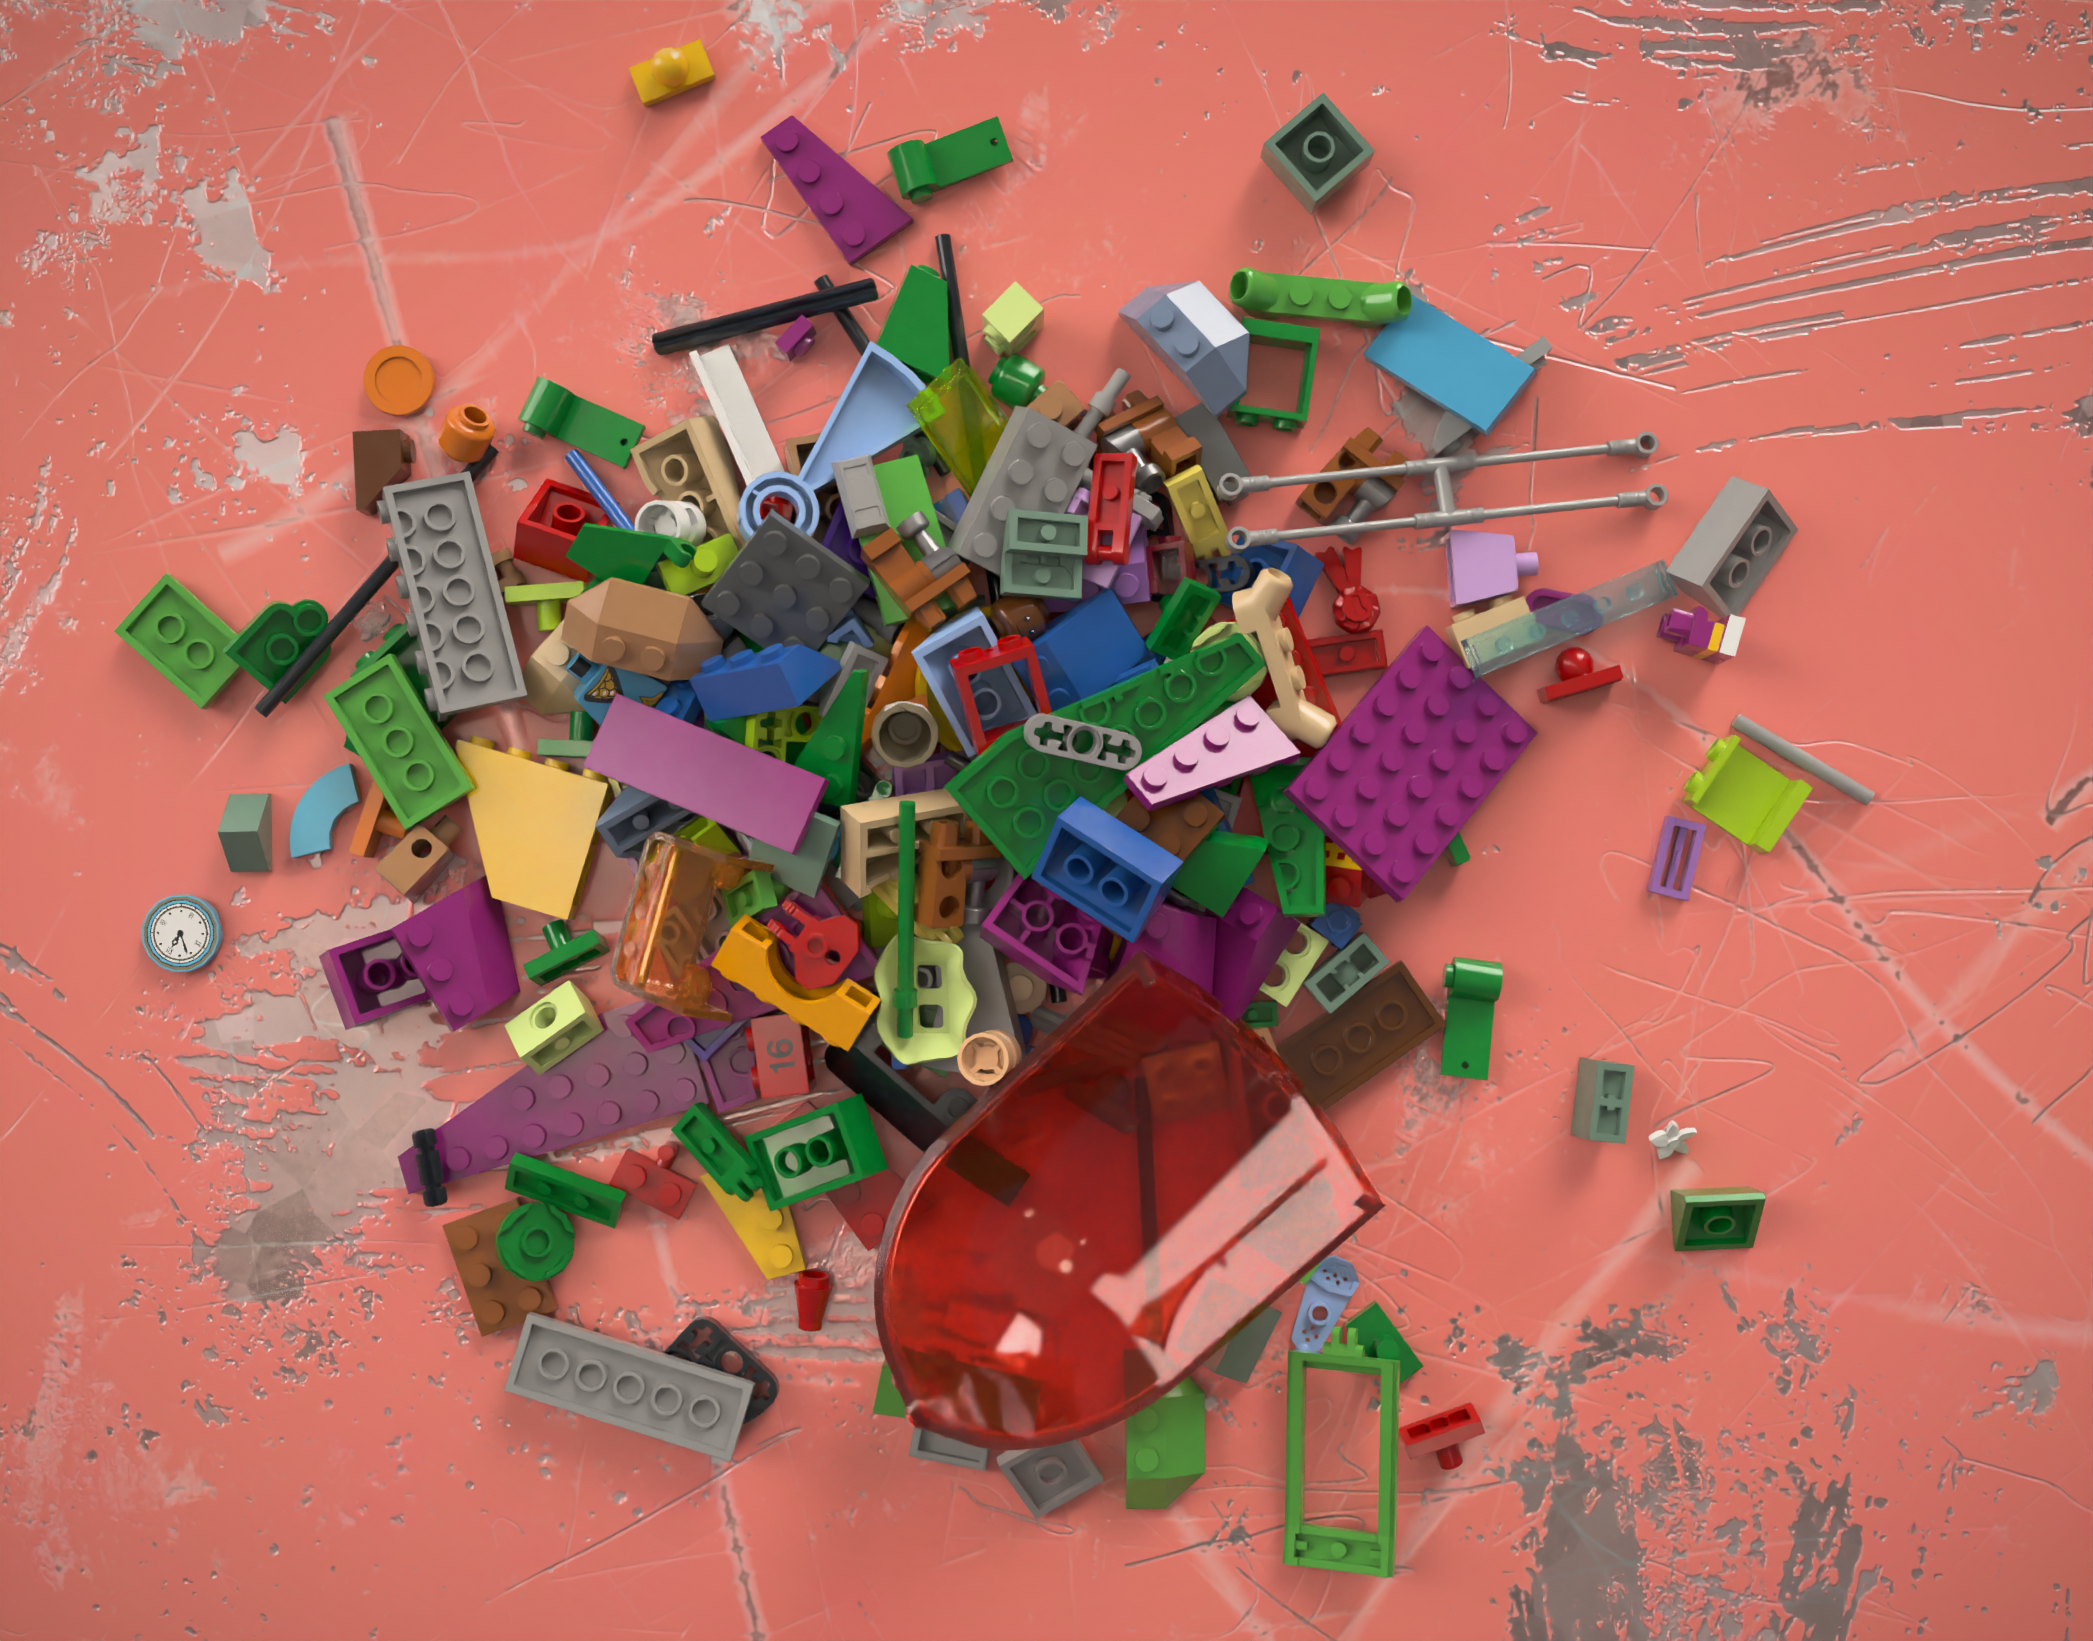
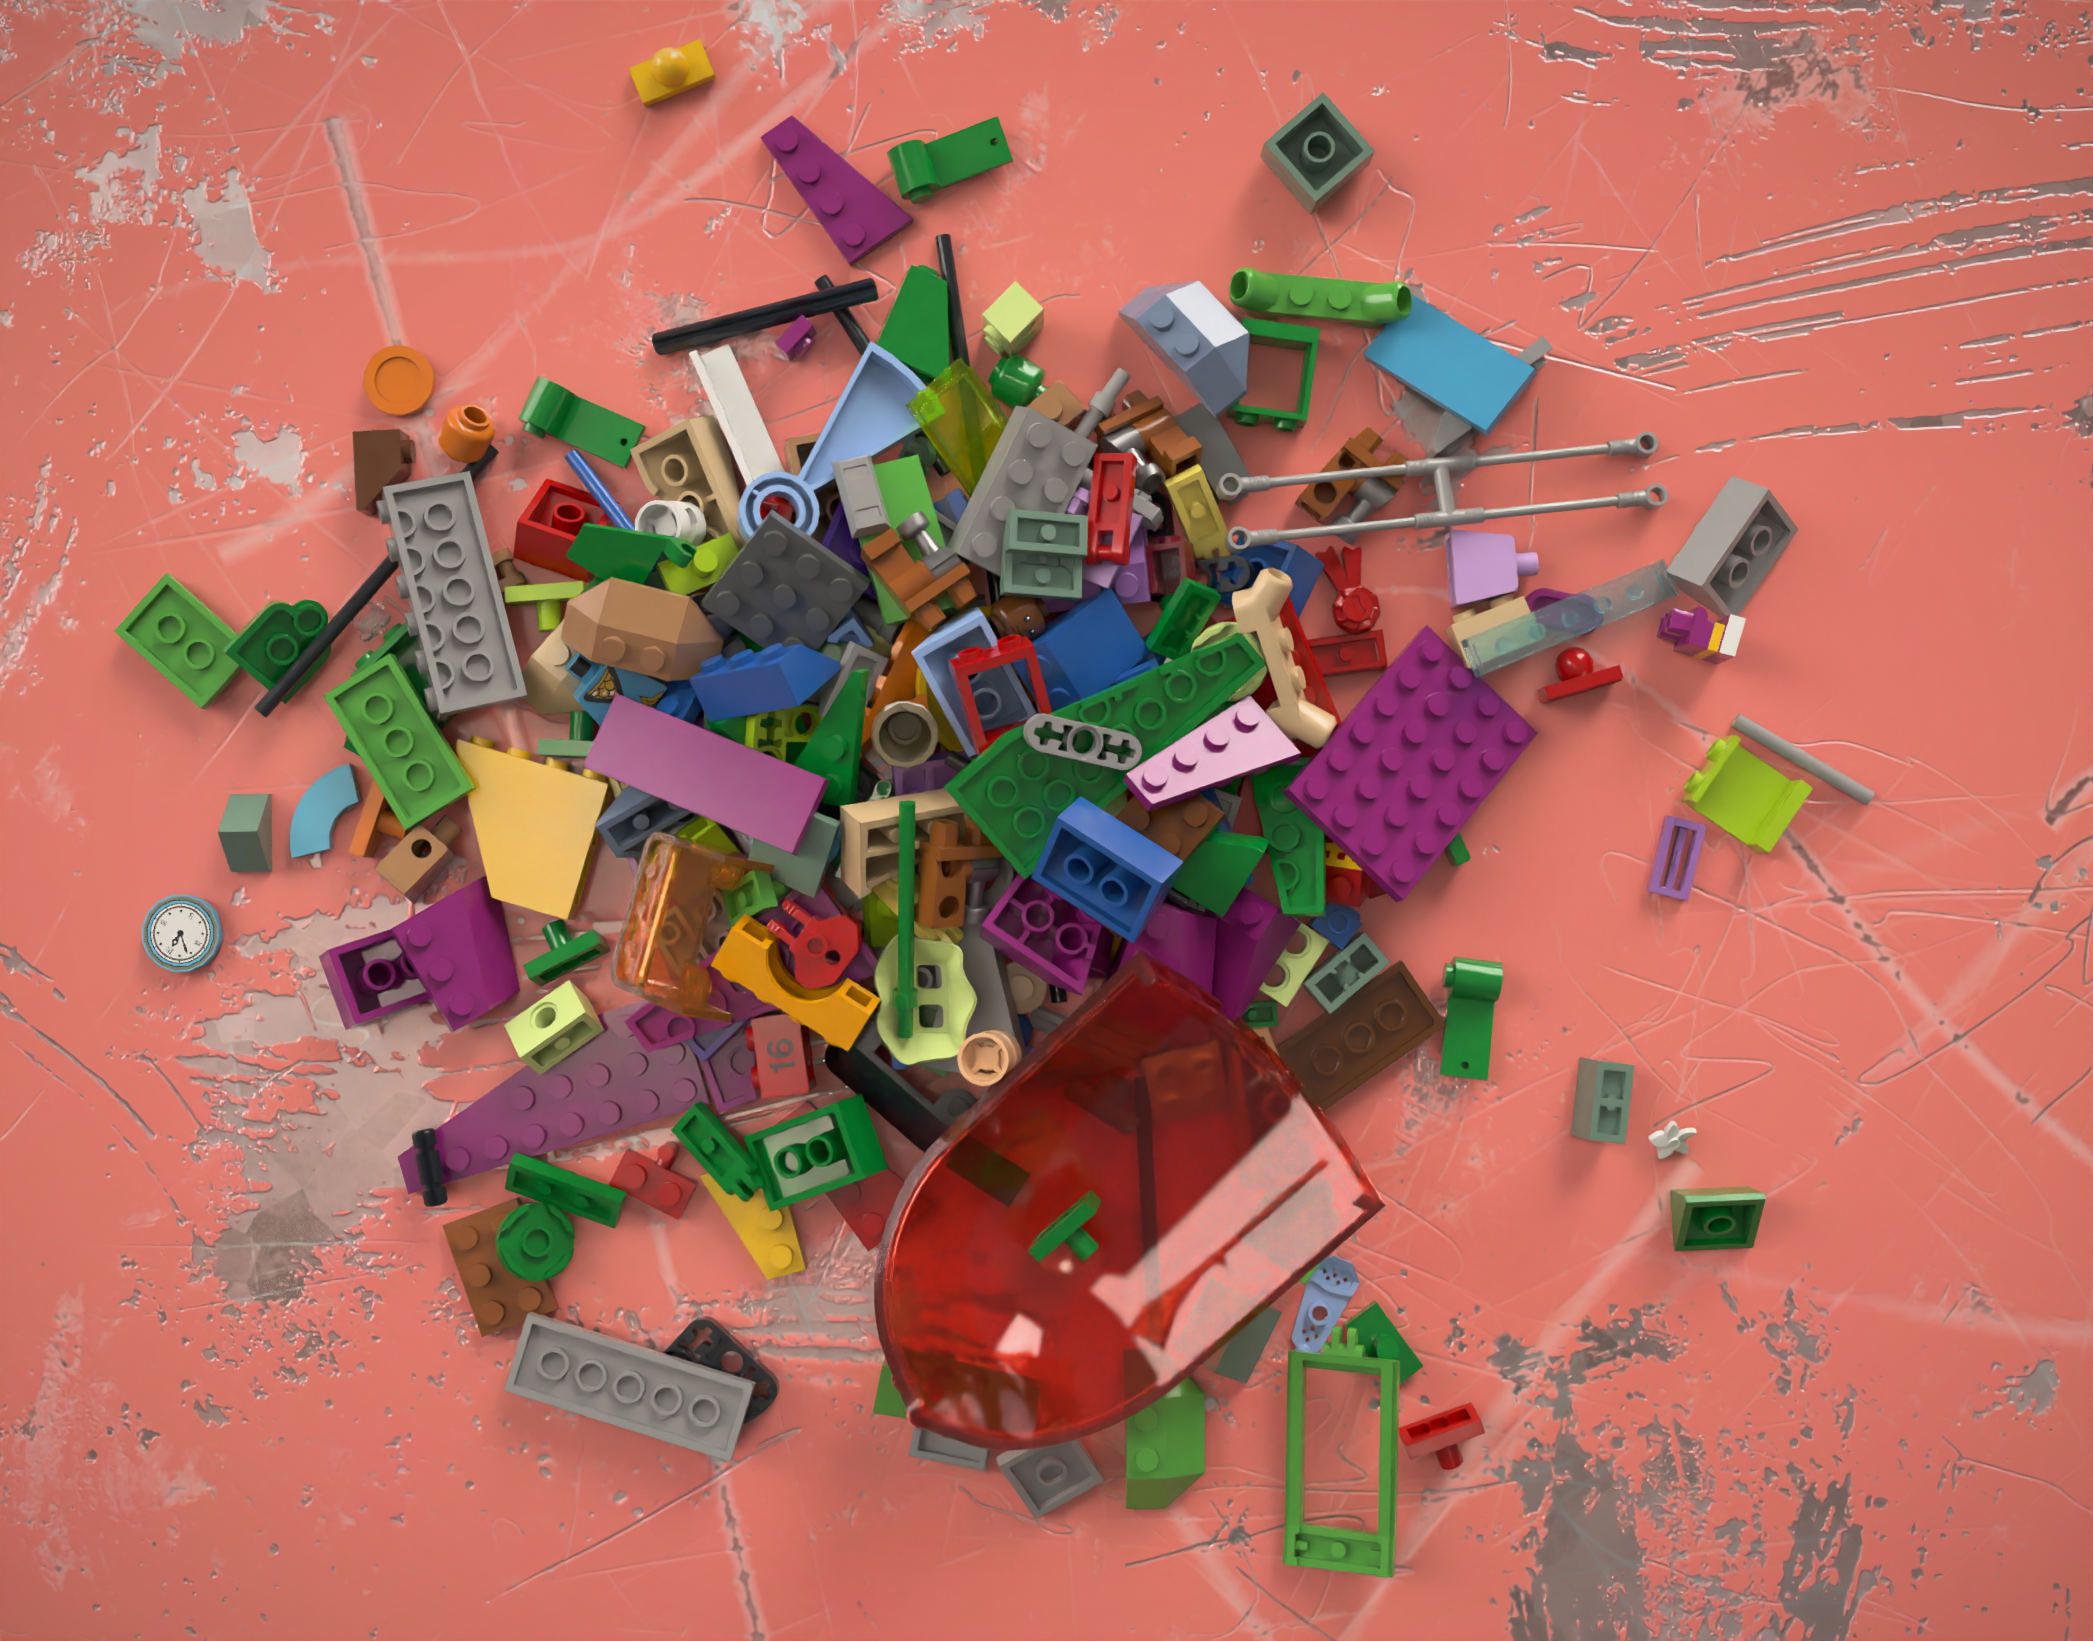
(812, 1297): red cone -> none
(1069, 1230): none -> green tile

